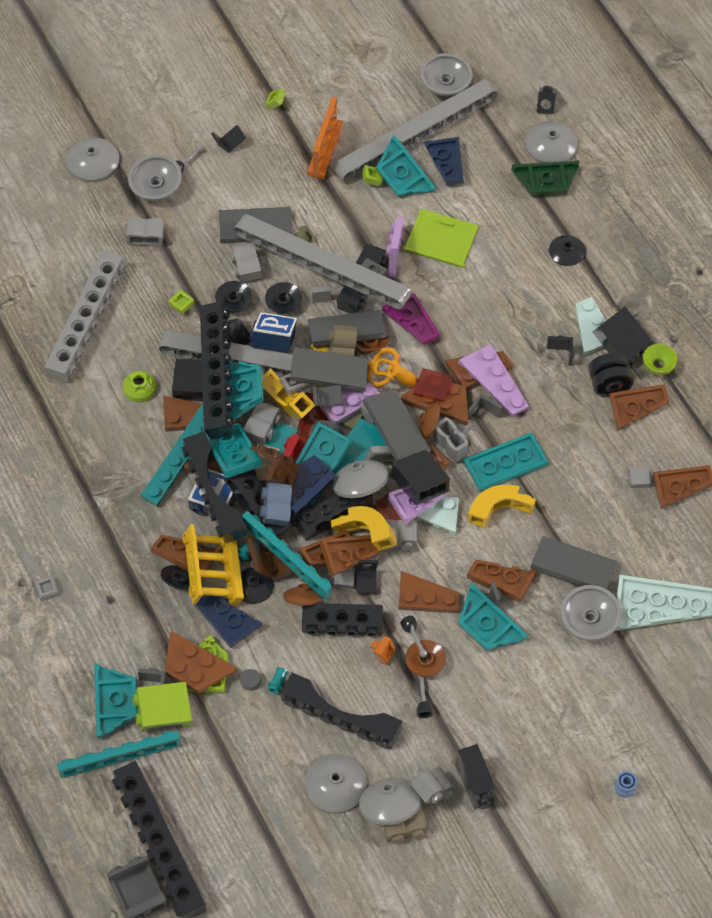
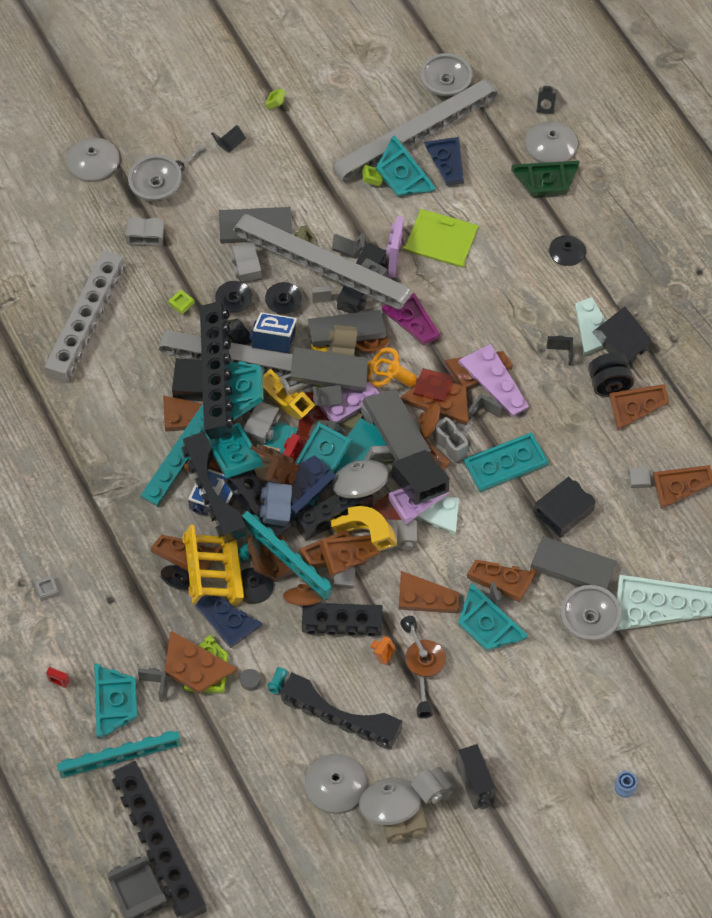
(57, 677): none -> red tile
(141, 392): lime piece -> none
(162, 706): lime panel -> none
(326, 142): orange fence -> none
(346, 246): none -> dark grey bracket
(366, 577): black bracket -> none
(496, 498): yellow arch -> none
(564, 506): none -> black brick
(661, 353): lime piece -> none

